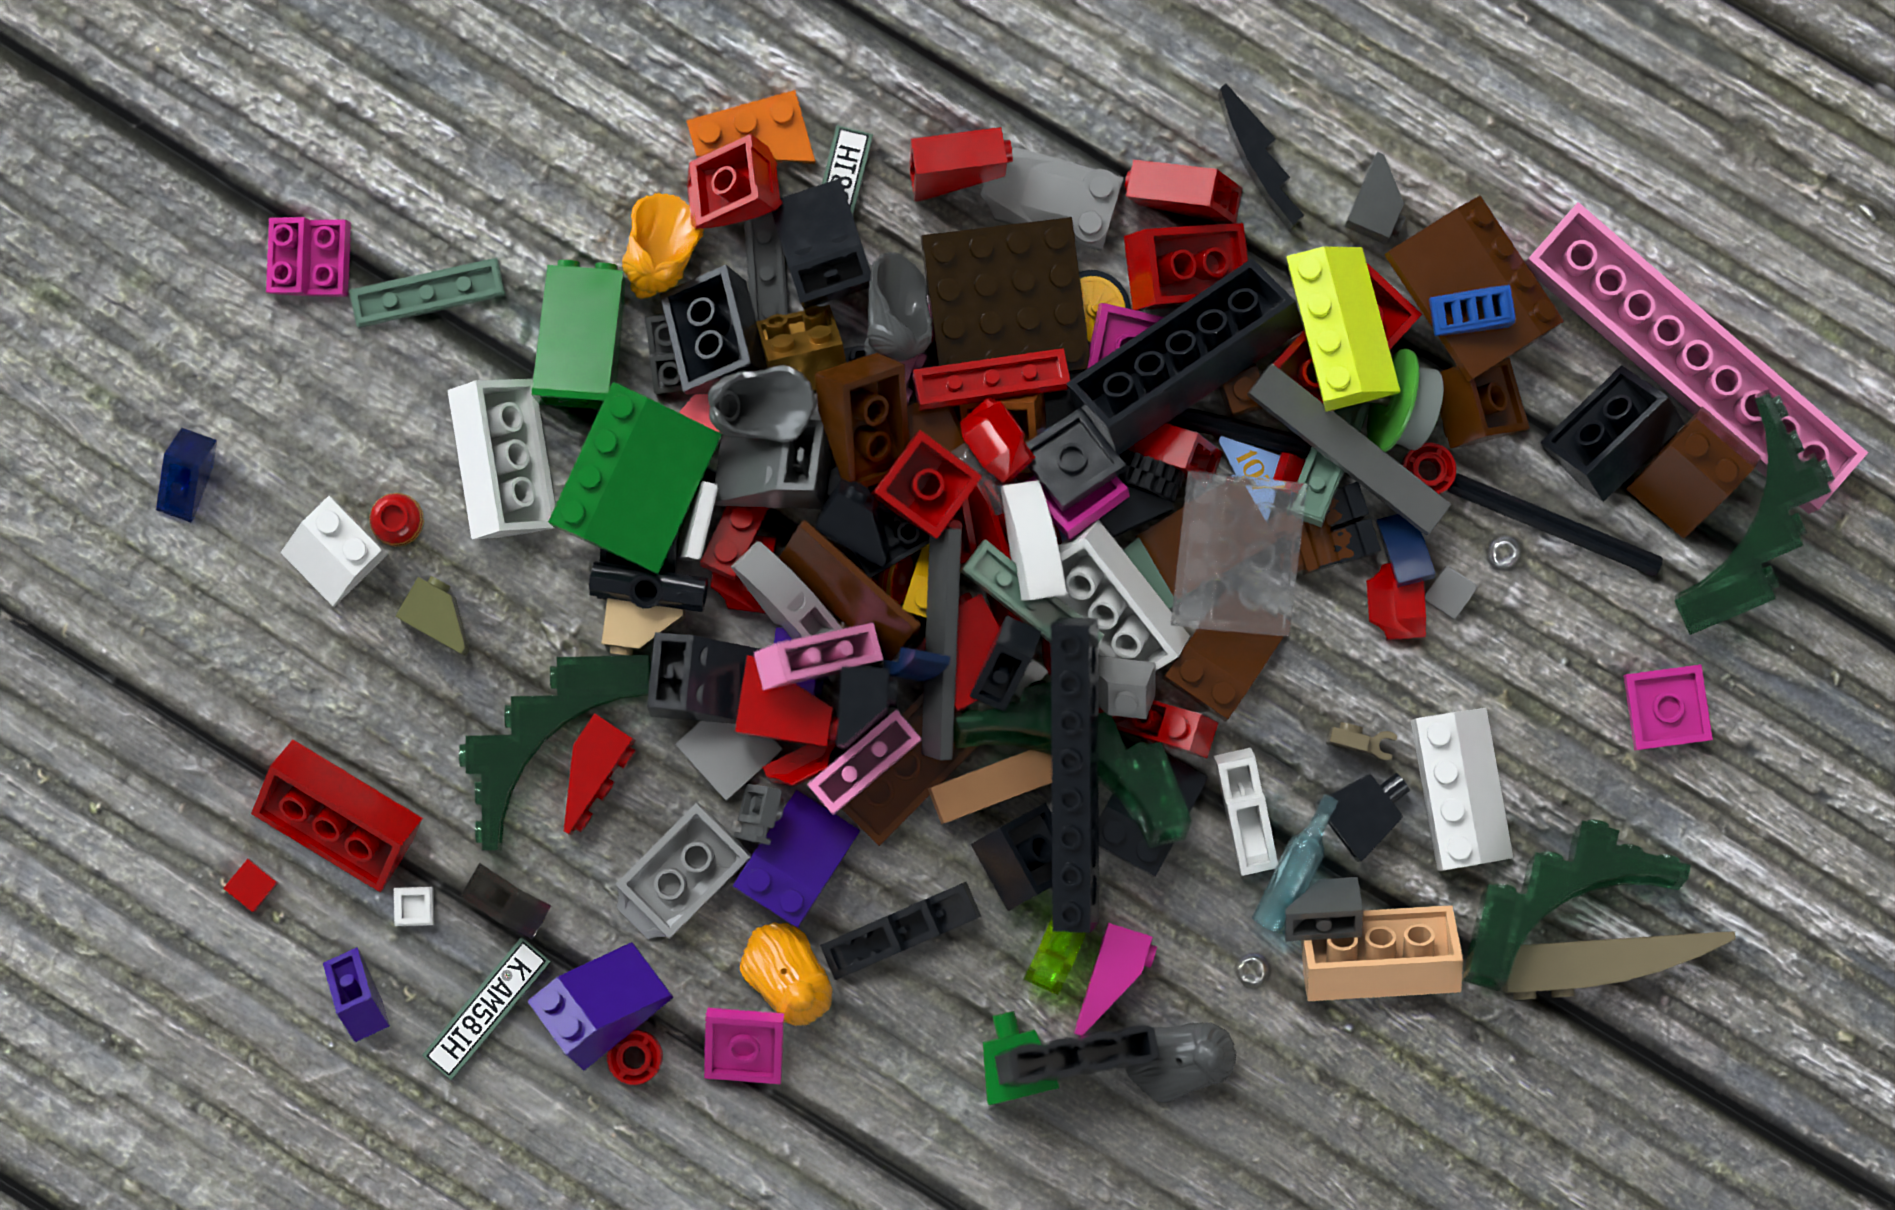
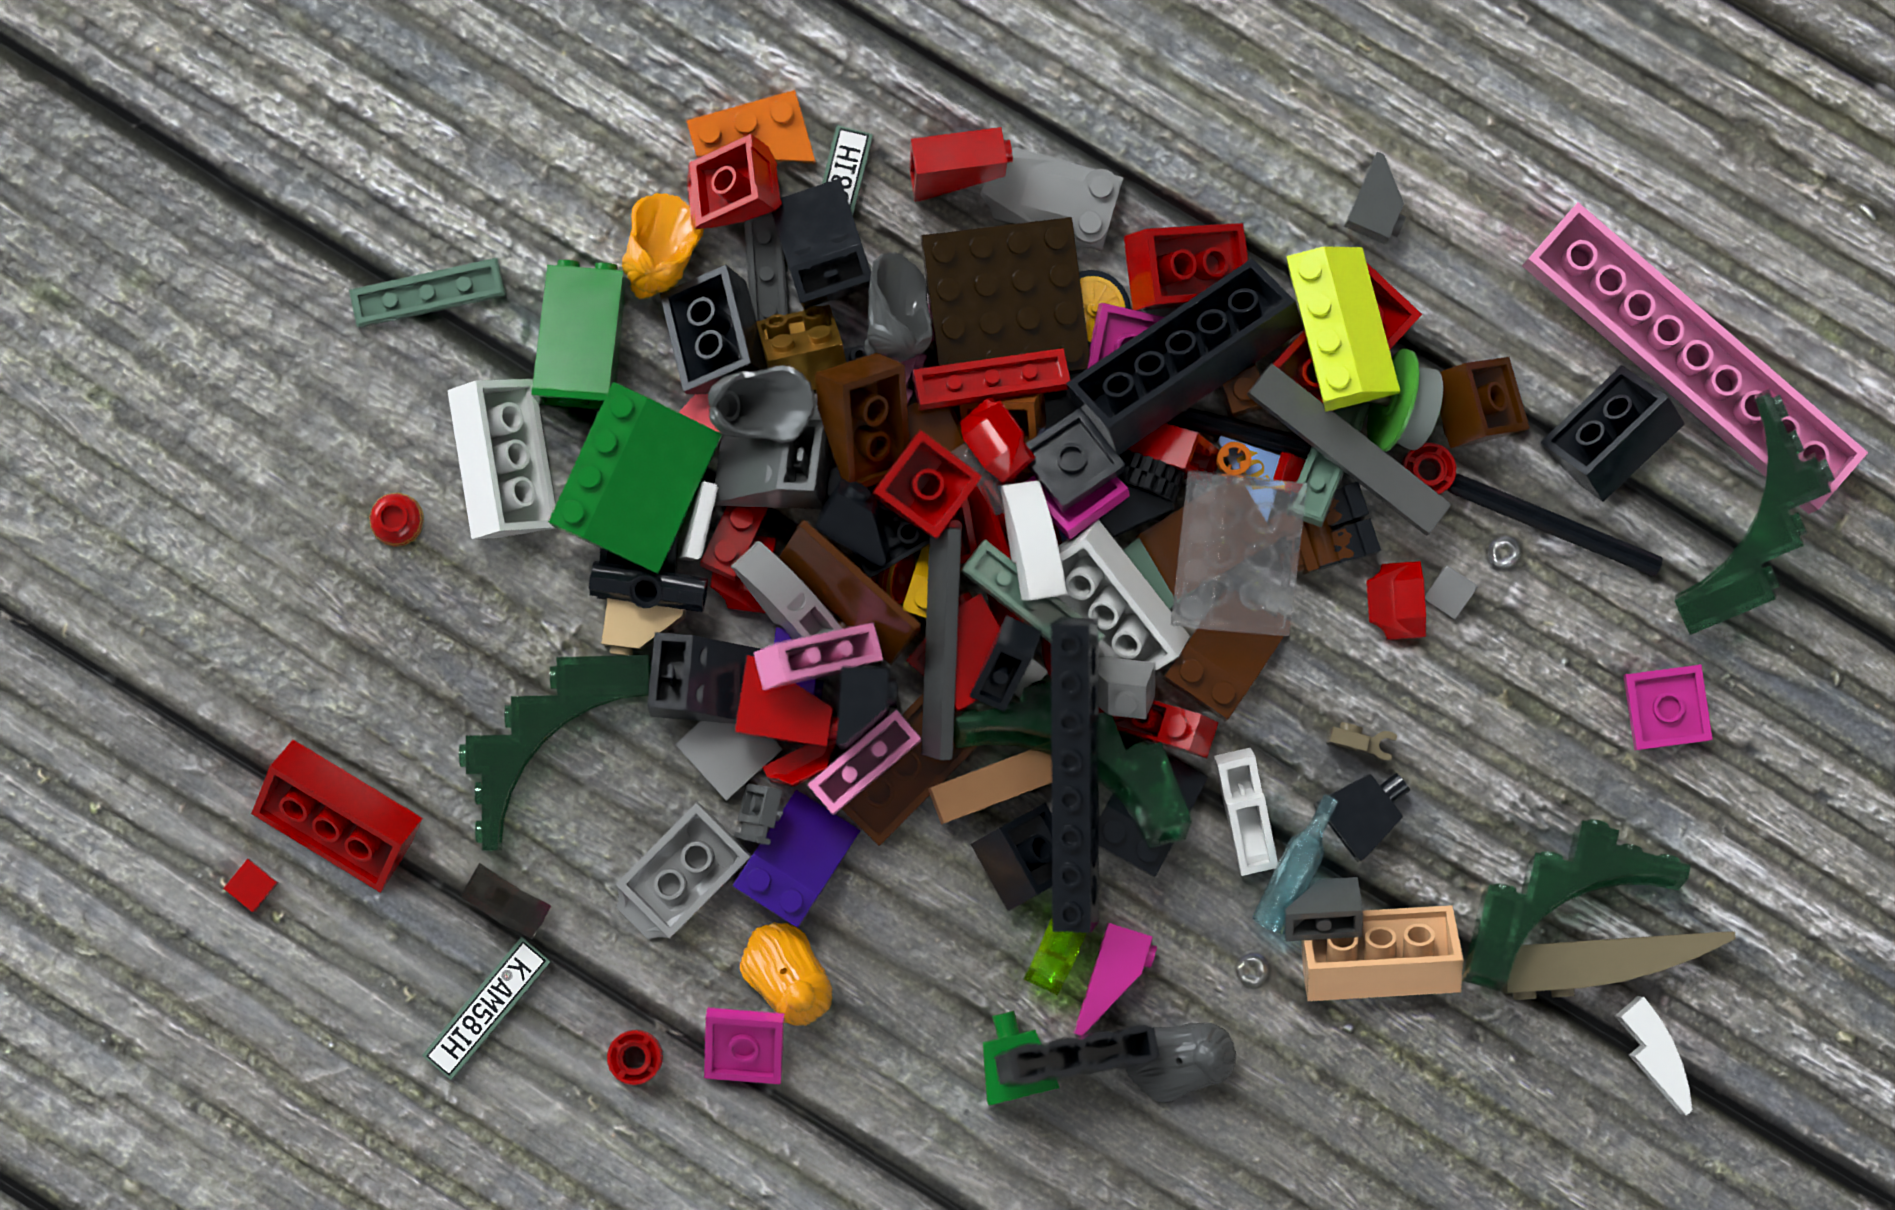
(185, 474): clear blue slope -> none
(308, 257): dark pink slope -> none
(332, 551): white slope -> none
(355, 995): dark purple slope -> none
(414, 906): white tile -> none
(435, 613): olive slope -> none
(594, 760): red slope -> none
(600, 1003): dark purple slope -> none
(662, 357): dark grey slope -> none
(900, 930): black slope -> none
(917, 664): dark blue slope -> none
(1184, 190): slope -> none
(1224, 452): none -> orange bush
(1252, 143): black slope -> none
(1405, 550): dark blue slope -> none
(1461, 789): white slope -> none
(1467, 254): reddish brown slope -> none
(1505, 308): blue slope -> none
(1656, 1053): none -> white slope
(1694, 473): reddish brown slope -> none

